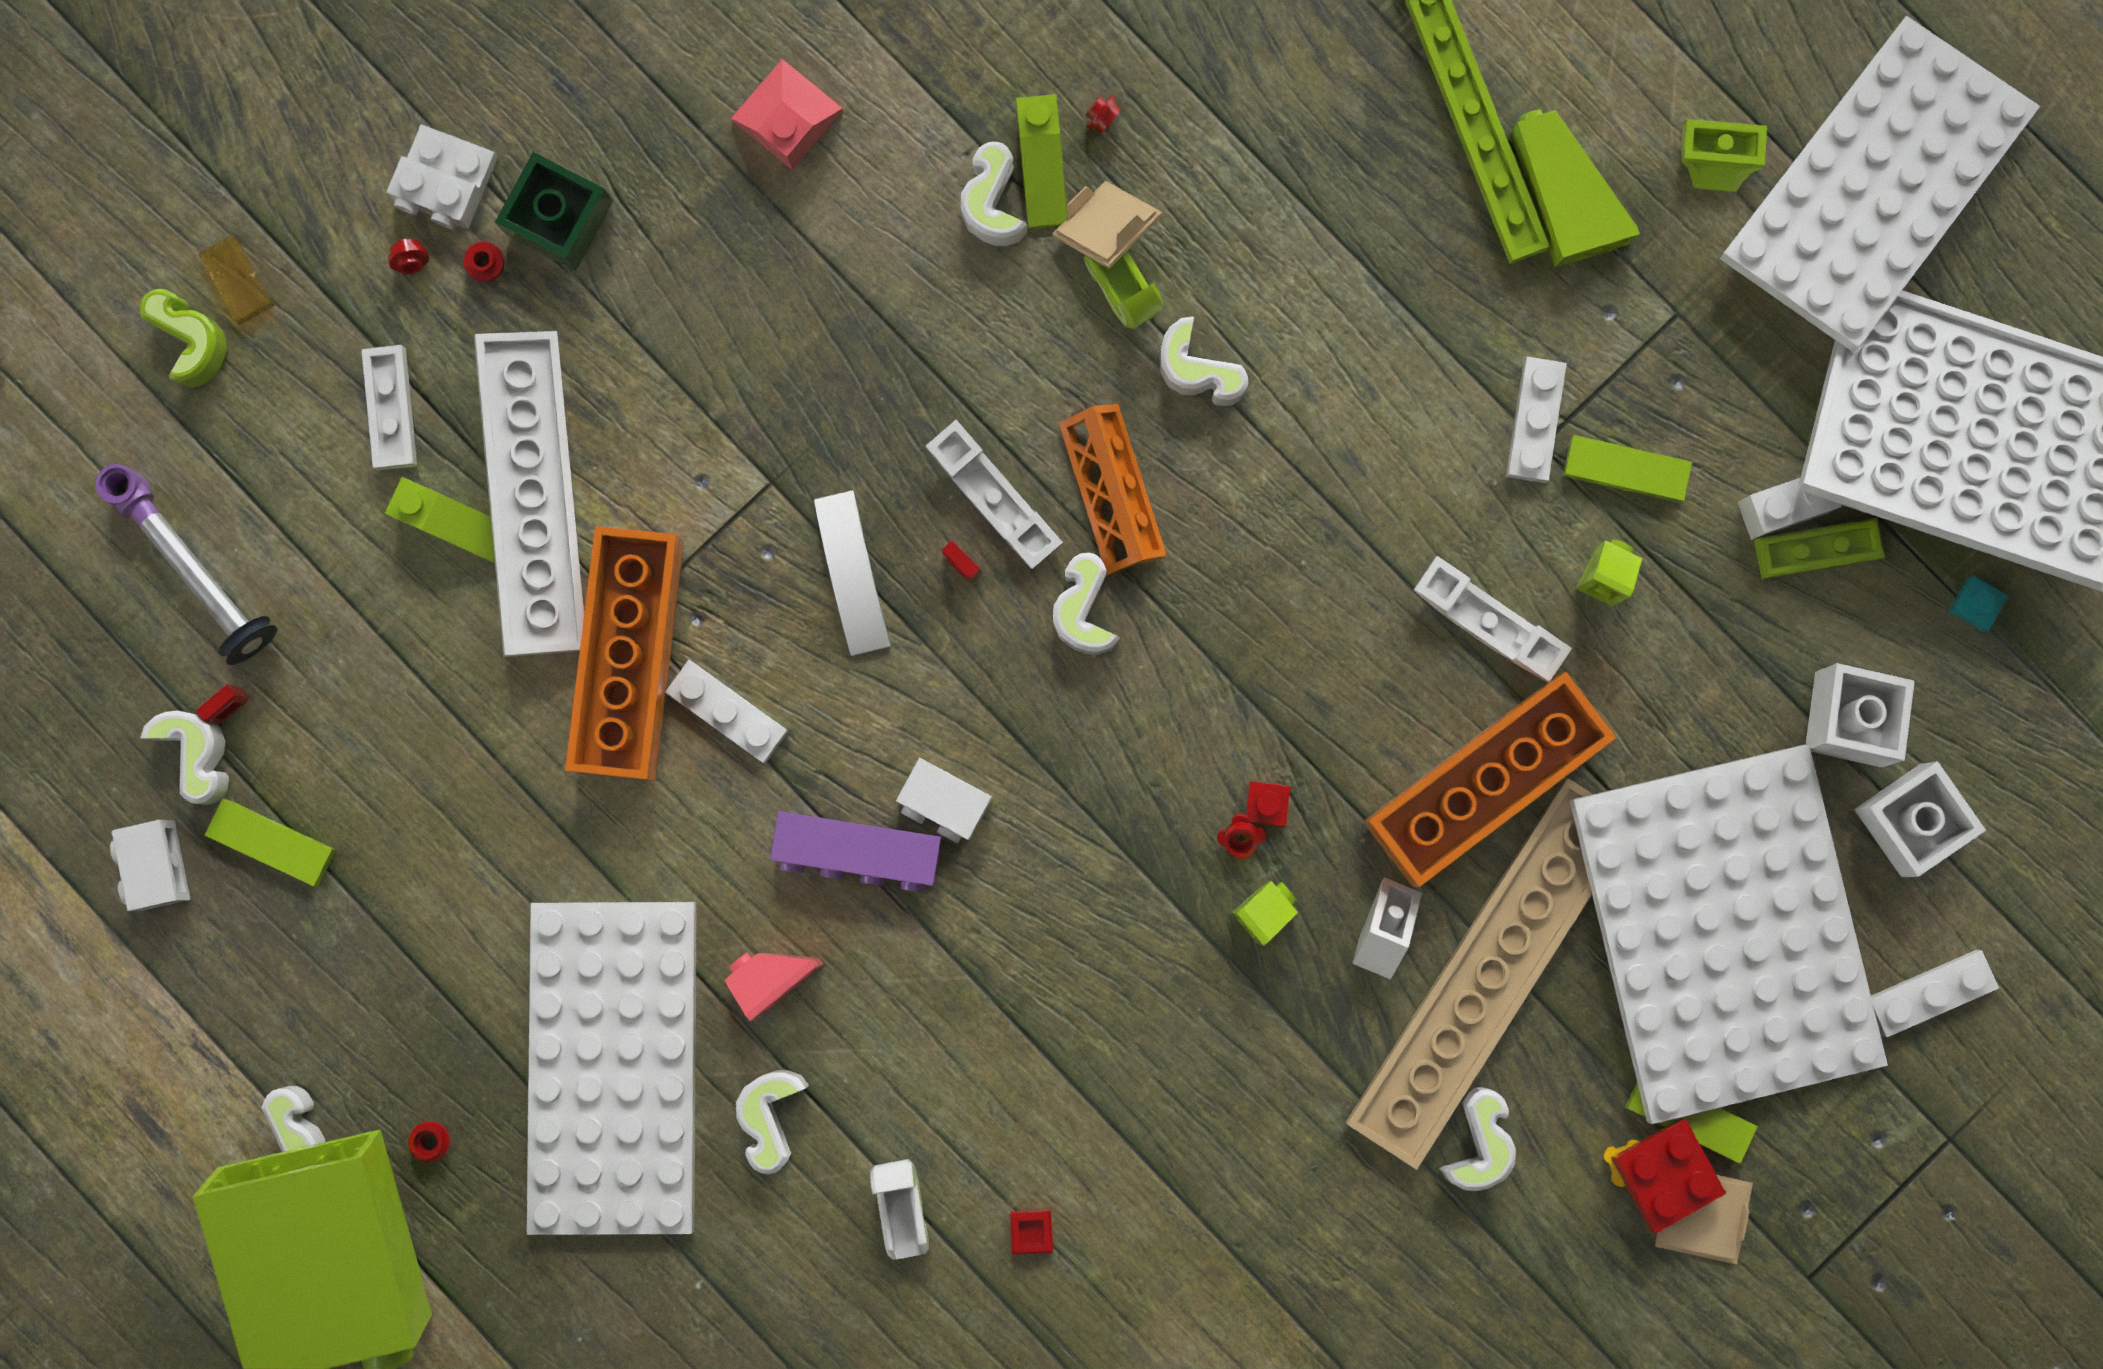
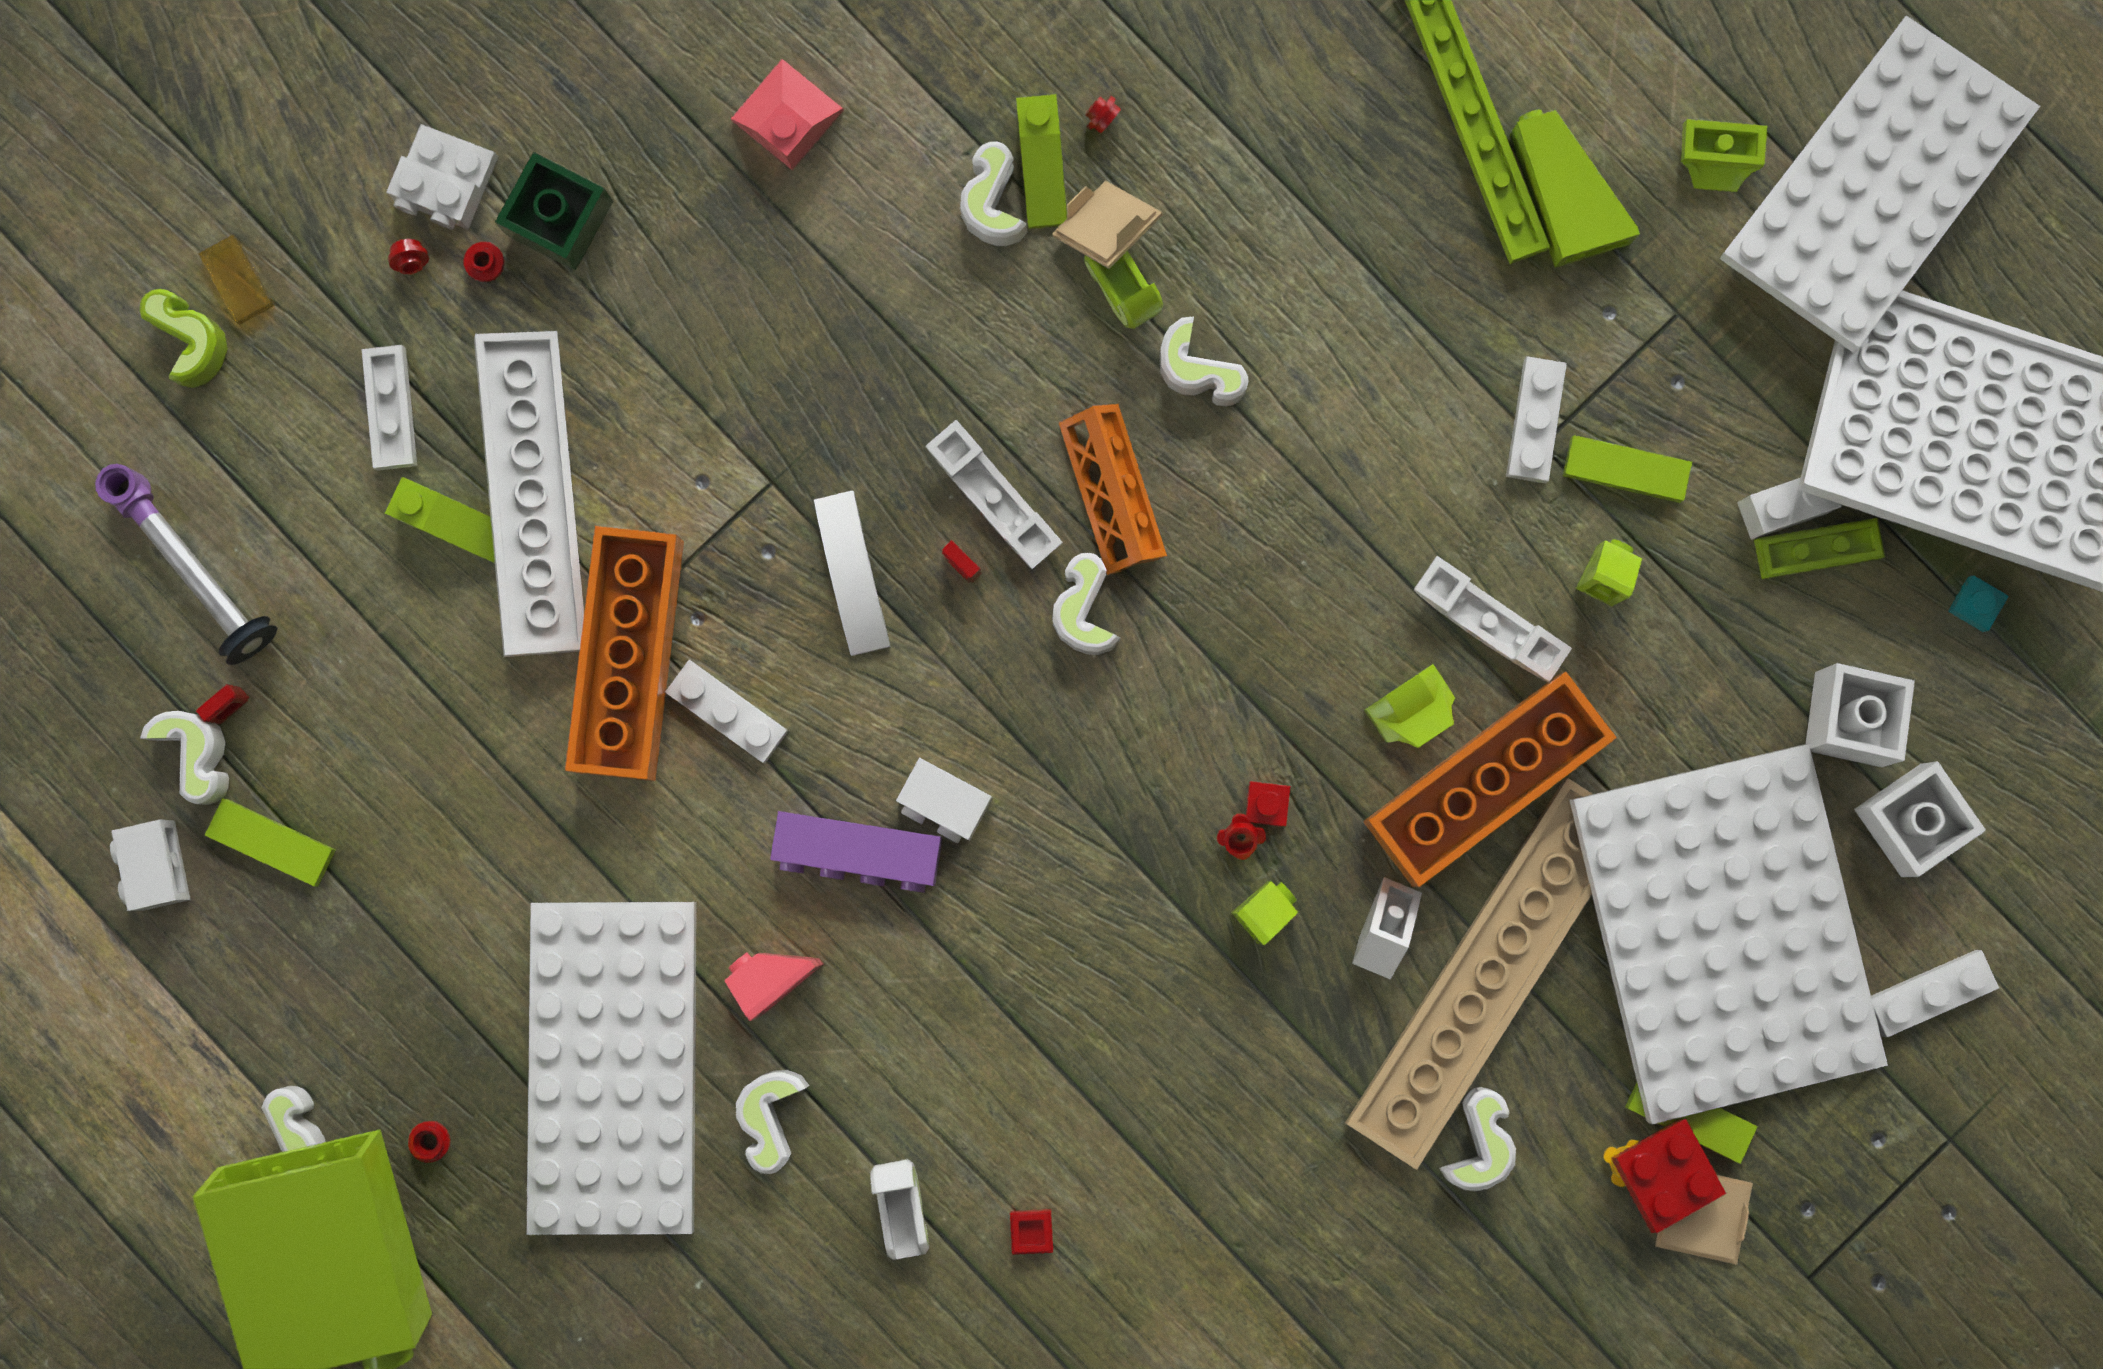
(1414, 709): none -> lime slope

